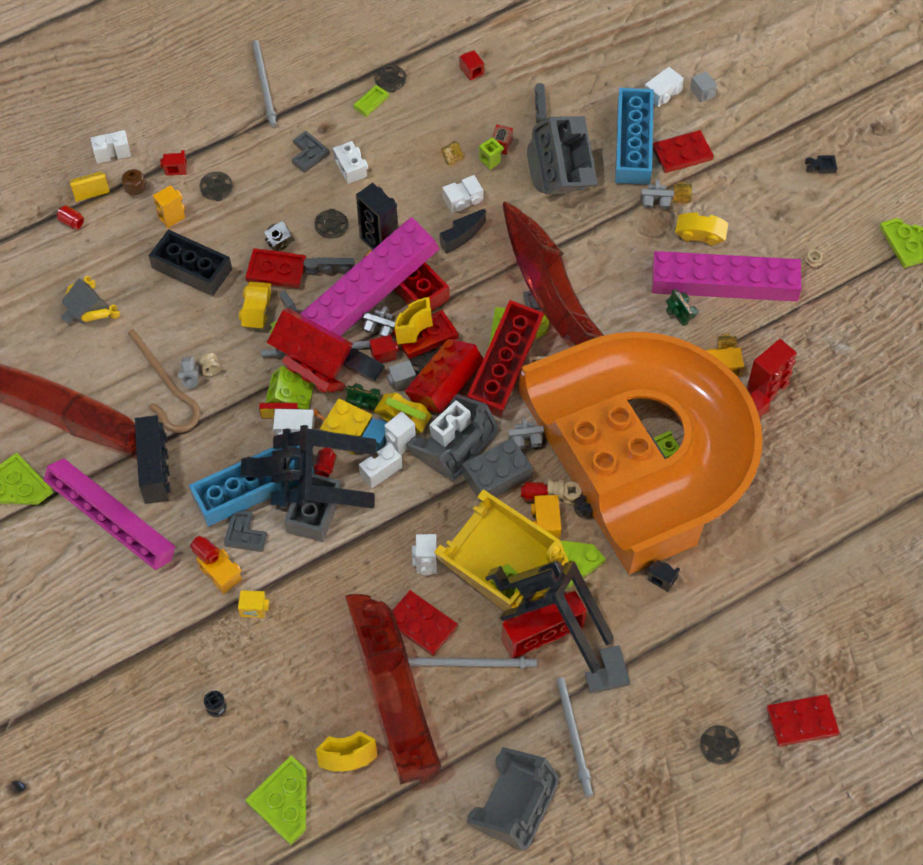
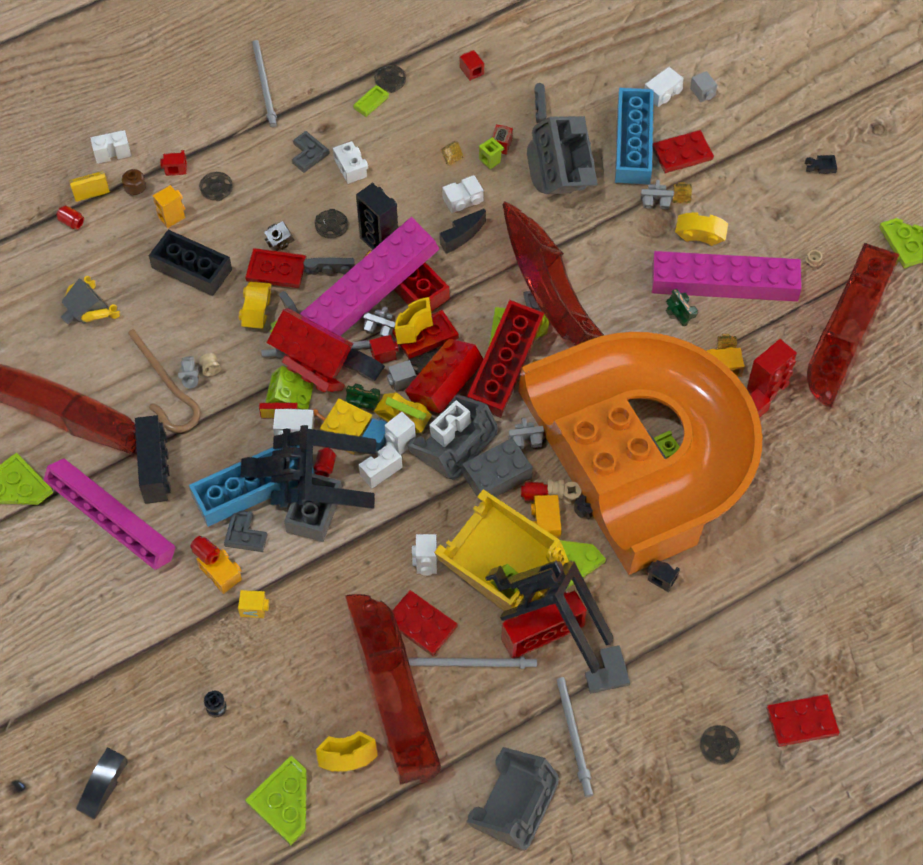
(101, 783): none -> black slope
(850, 323): none -> clear red slope

